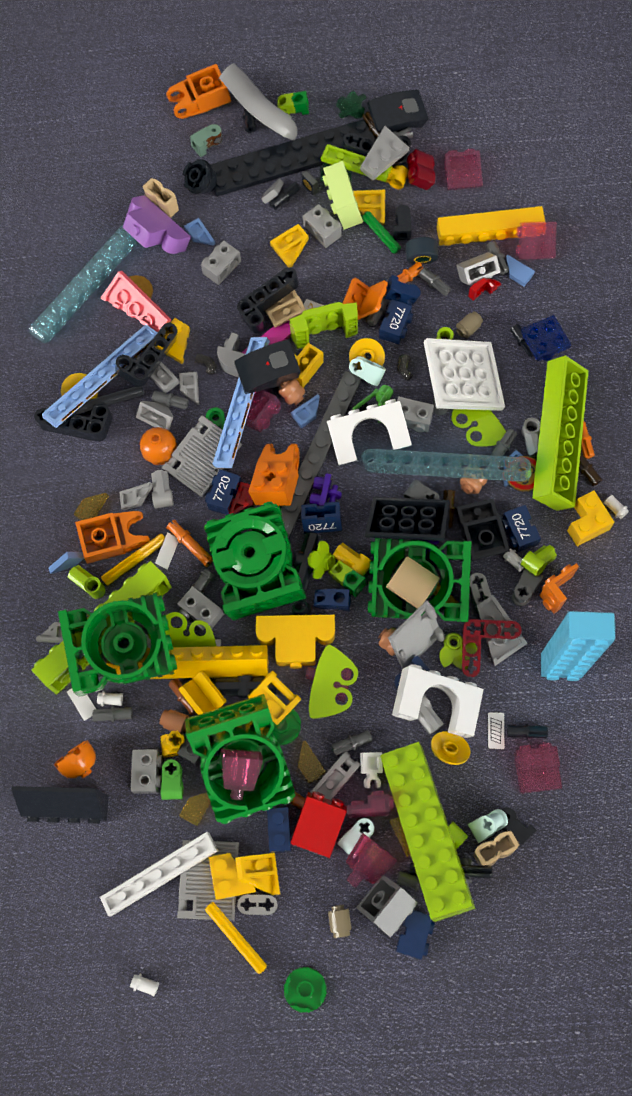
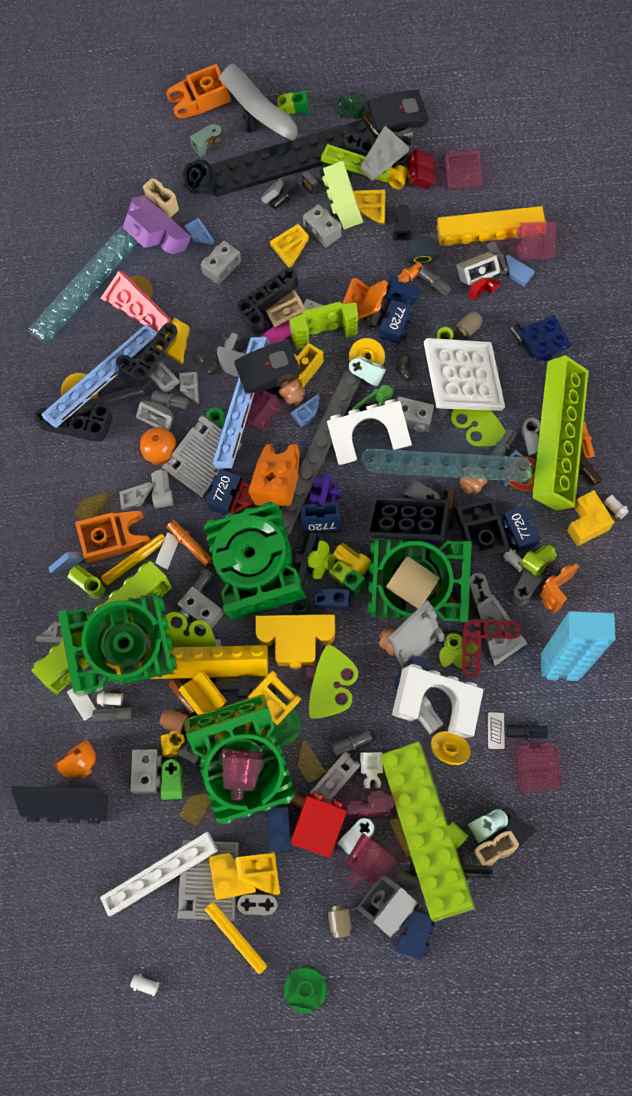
(381, 232): green axle -> none

